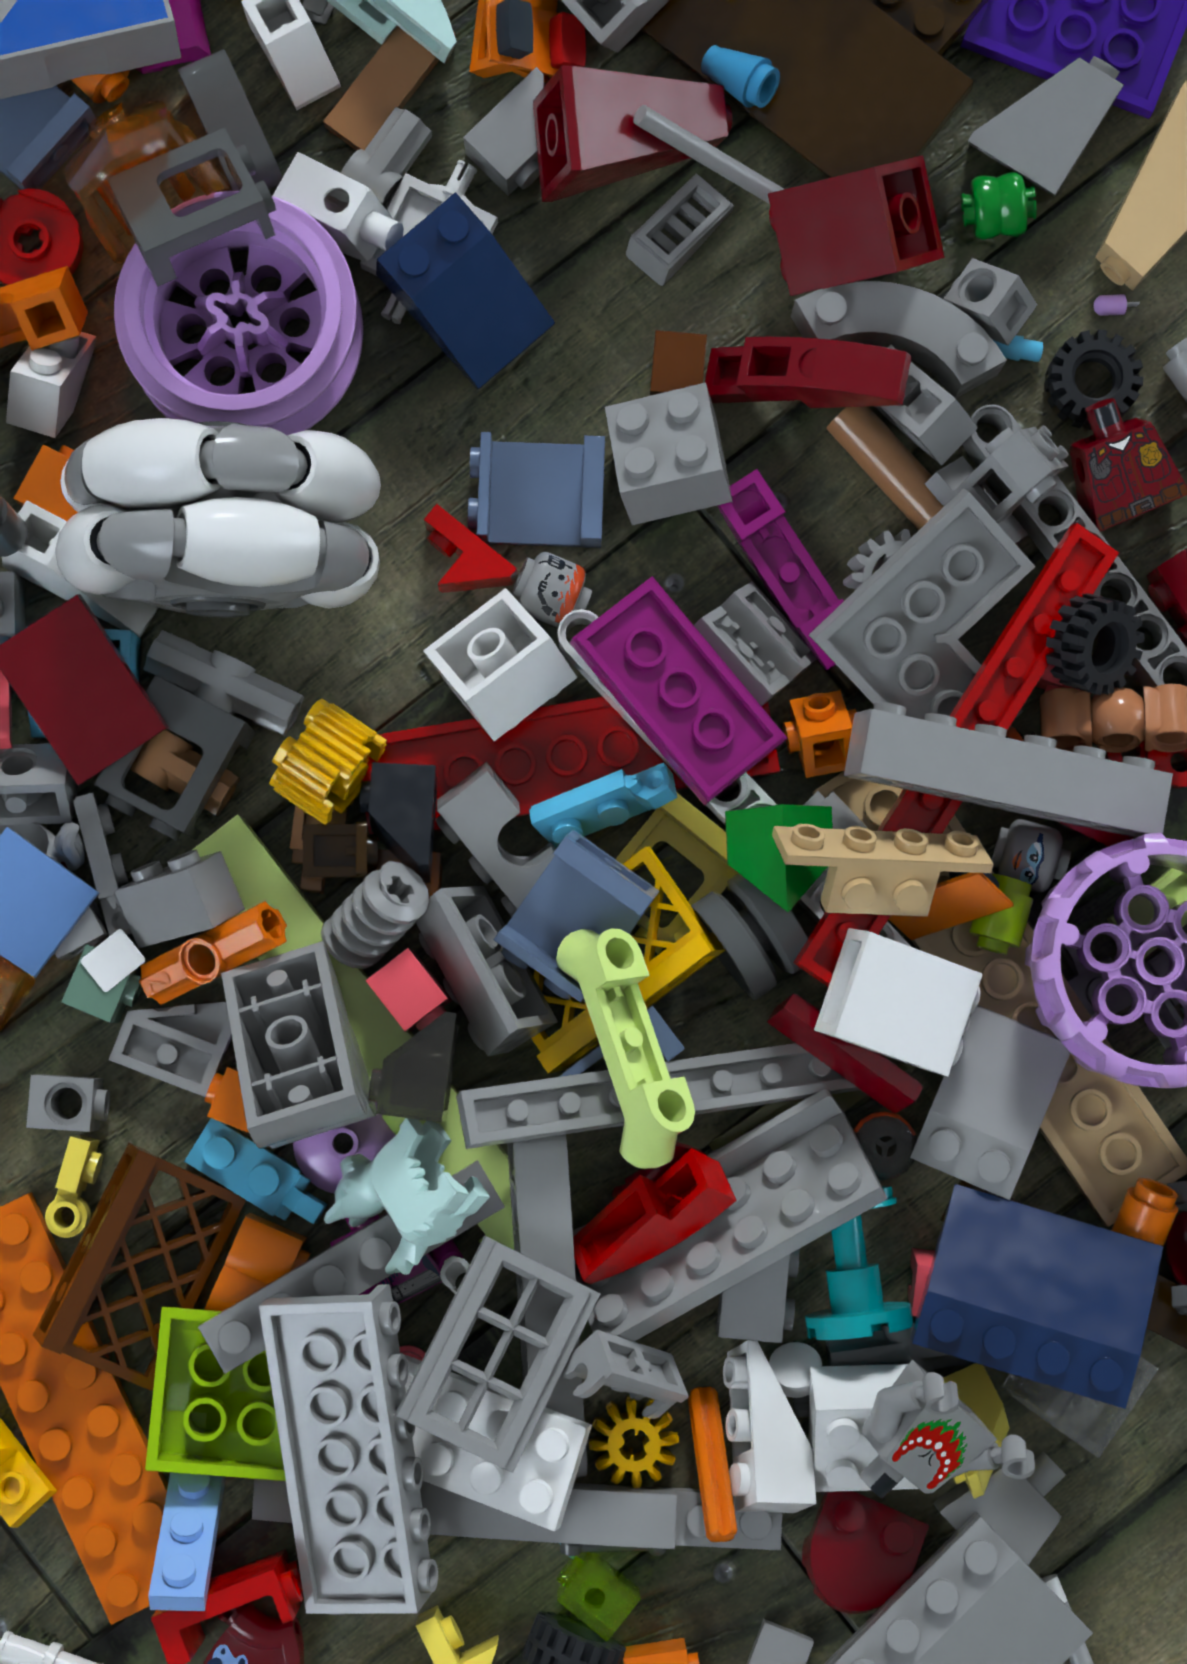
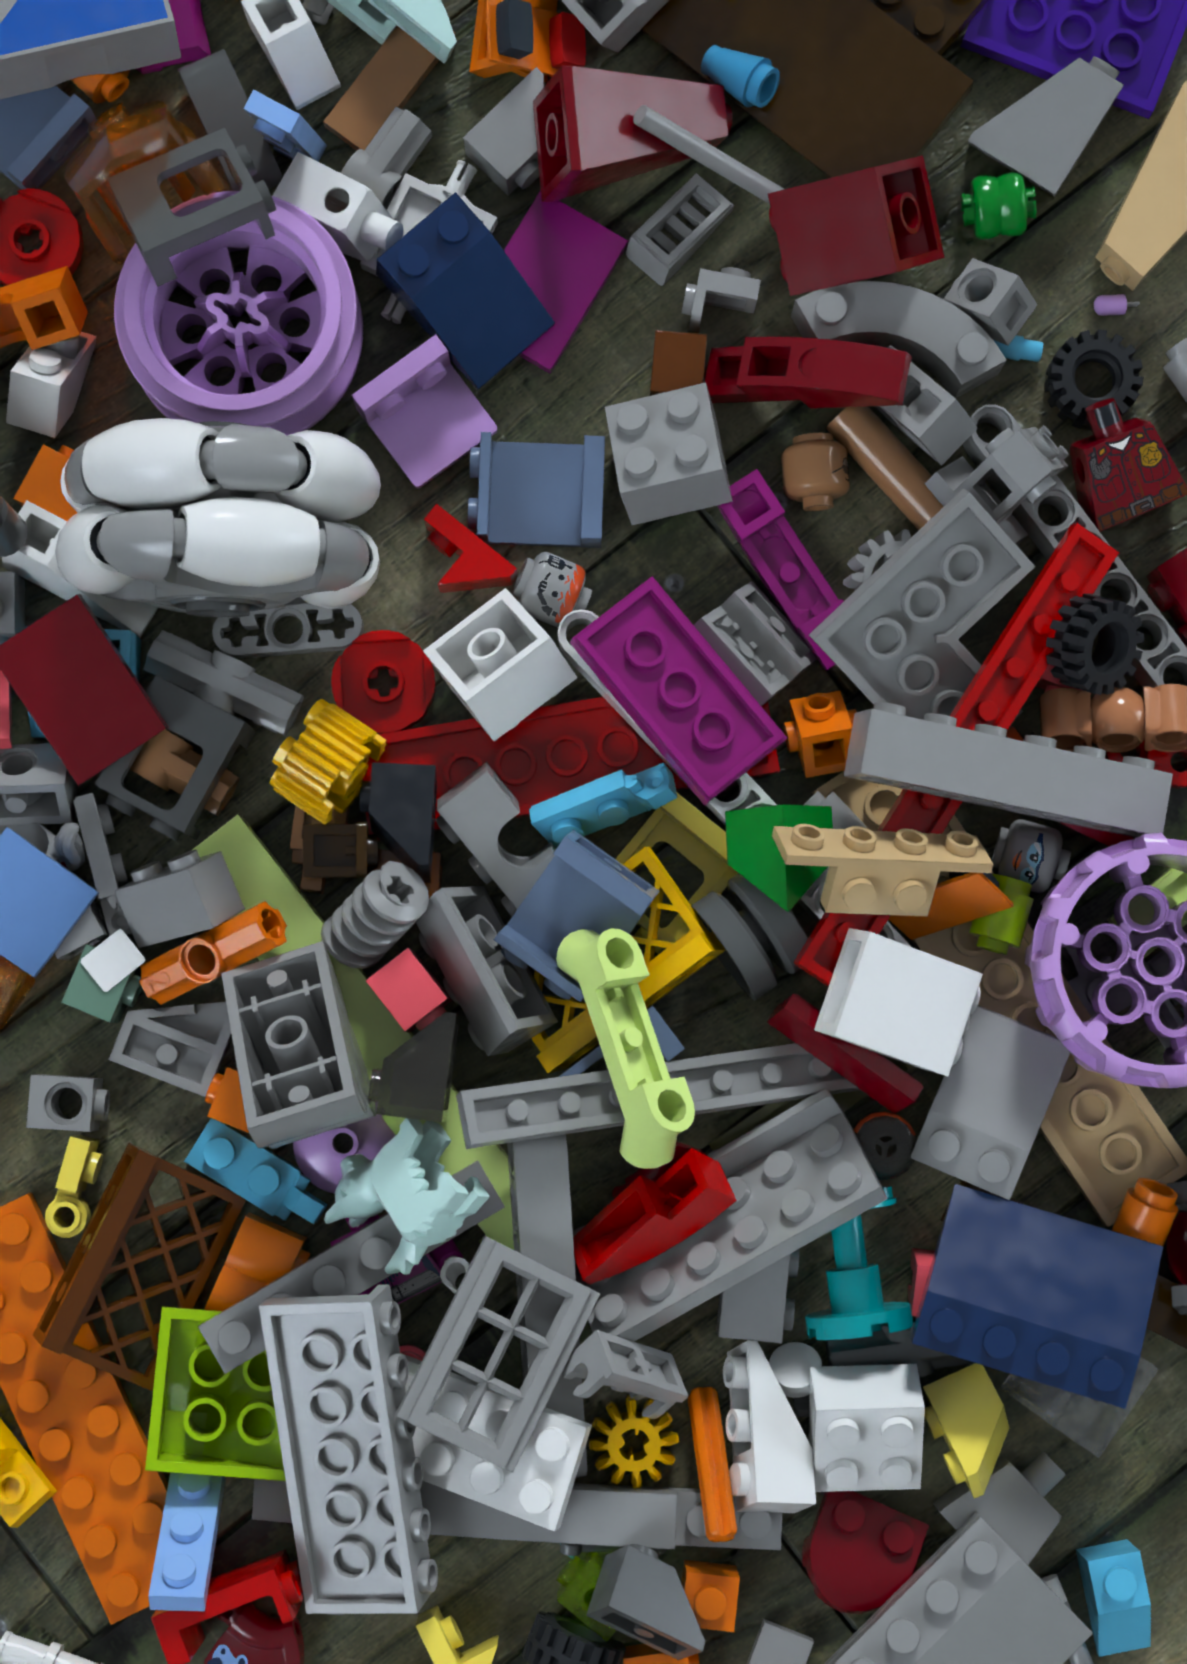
(251, 644): none -> light grey beam
(284, 128): none -> light blue plate
(404, 661): none -> red plate
(423, 412): none -> lavender bracket
(566, 266): none -> magenta tile
(646, 1602): none -> dark grey slope
(712, 1593): none -> orange brick
(725, 289): none -> light grey bracket
(815, 471): none -> medium nougat head
(933, 1436): light grey torso -> none
(1116, 1596): none -> medium azure slope

